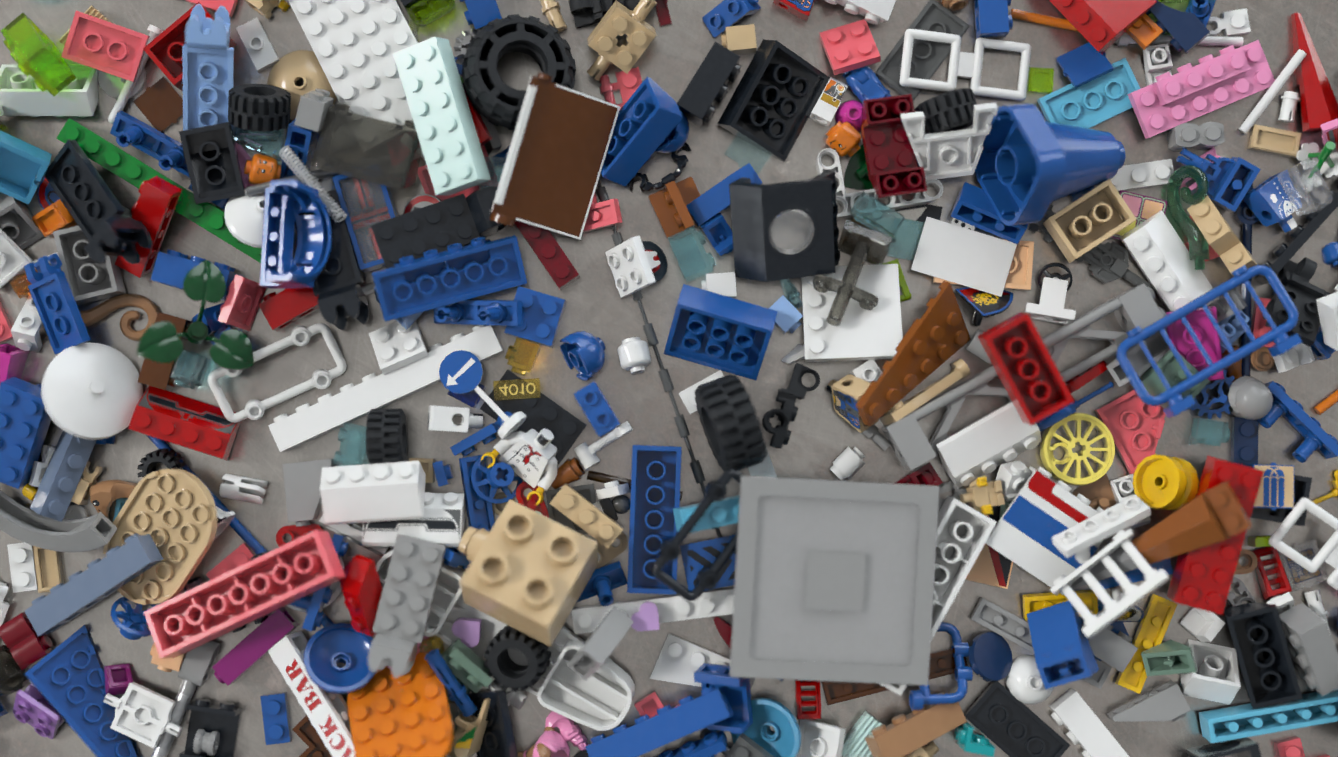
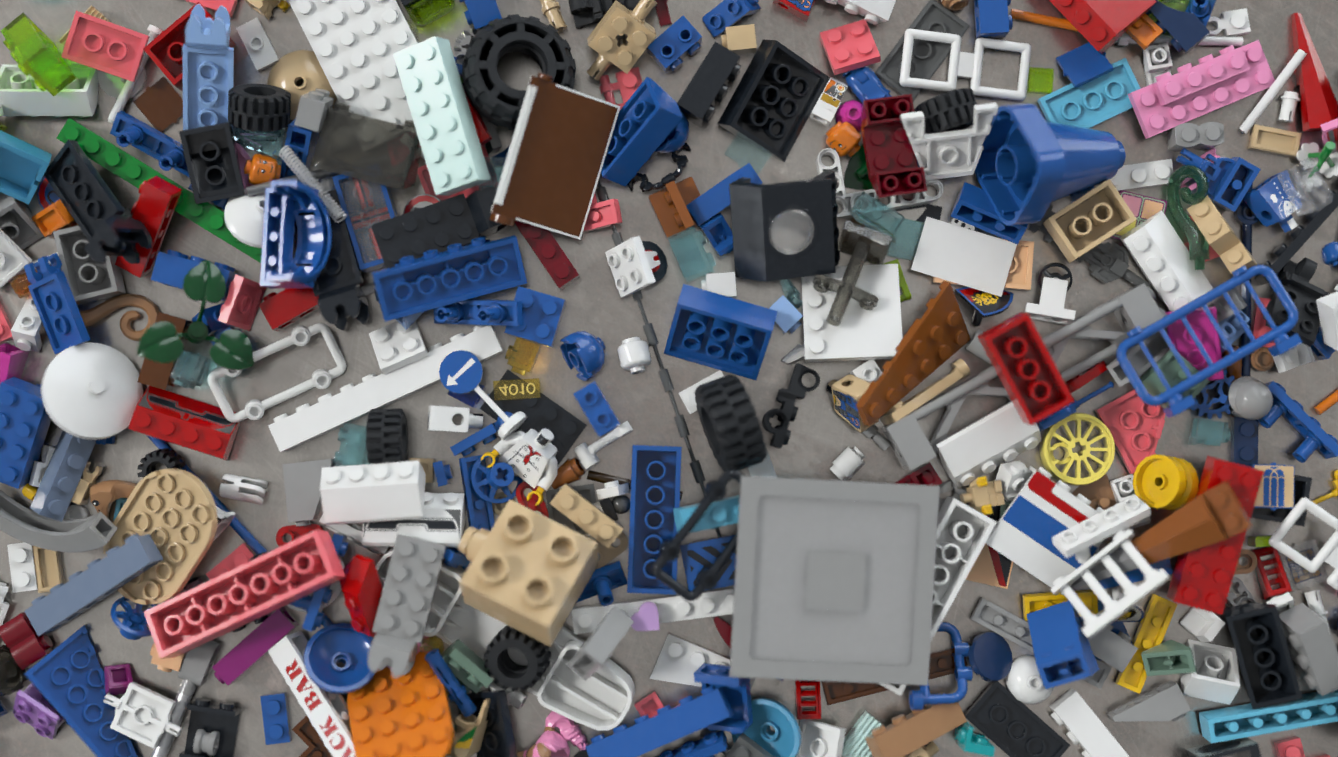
(468, 630): lavender tile -> none
(675, 44): none -> blue brick

